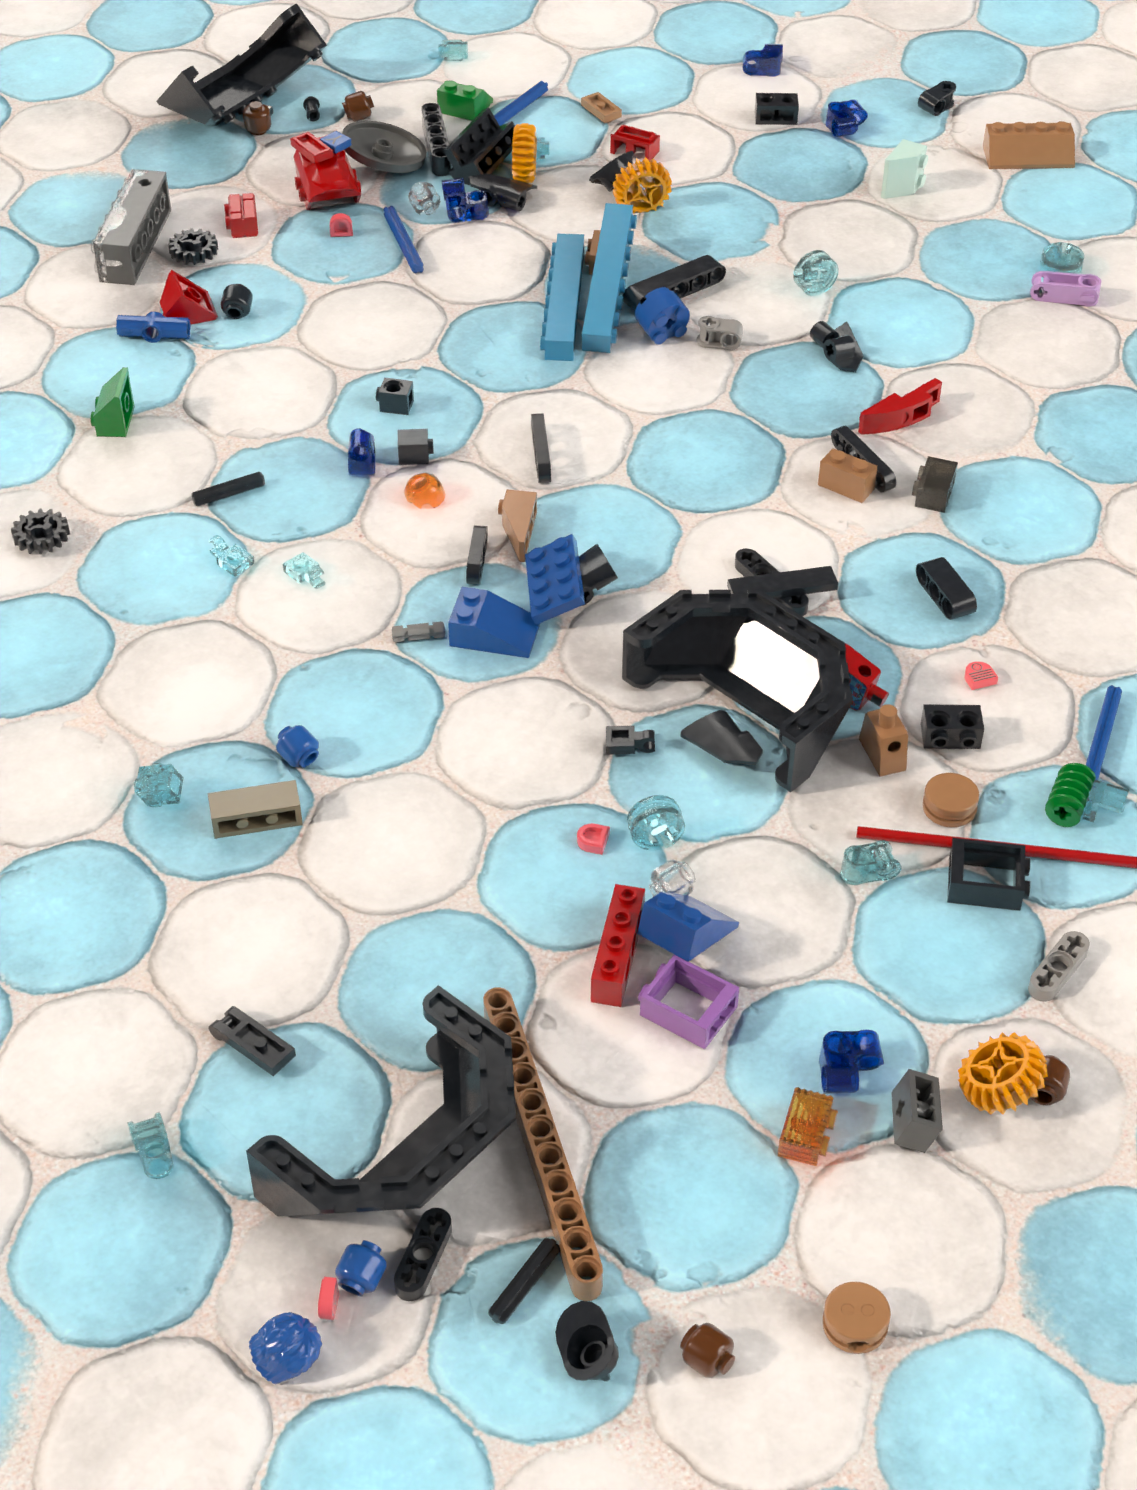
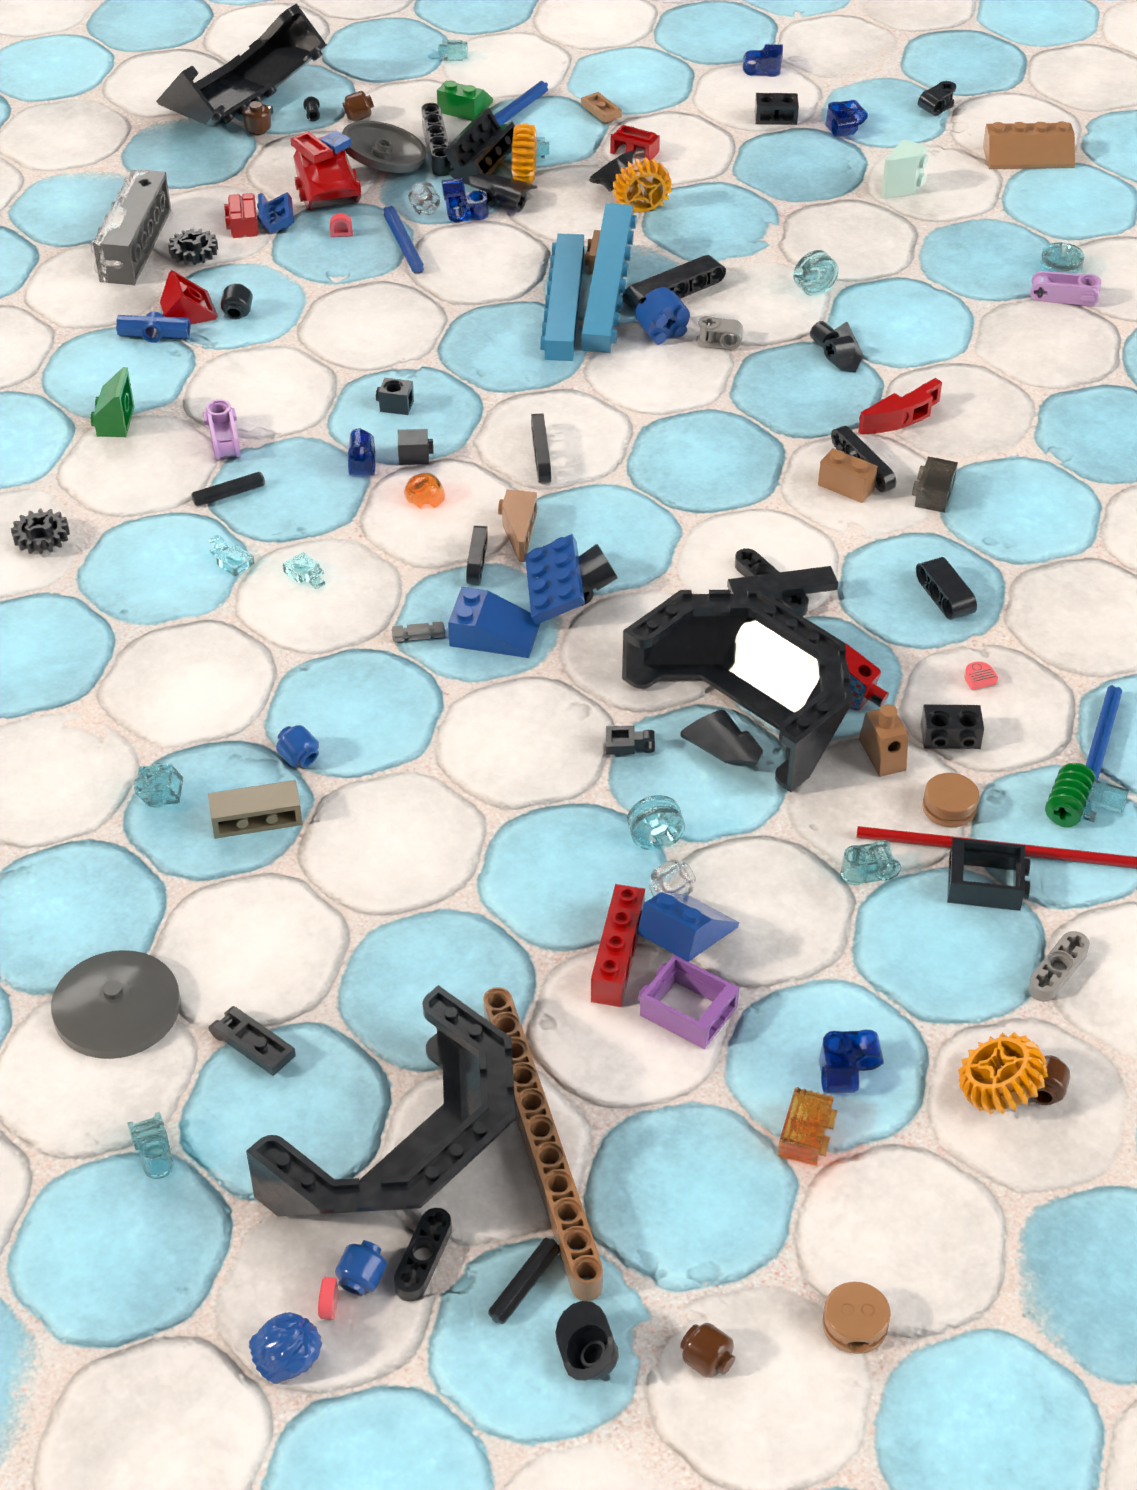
(115, 1004): none -> dark grey dish
(223, 433): none -> lavender piece
(275, 213): none -> blue bracket
(593, 838): coral tile -> none
(916, 1111): dark grey brick -> none

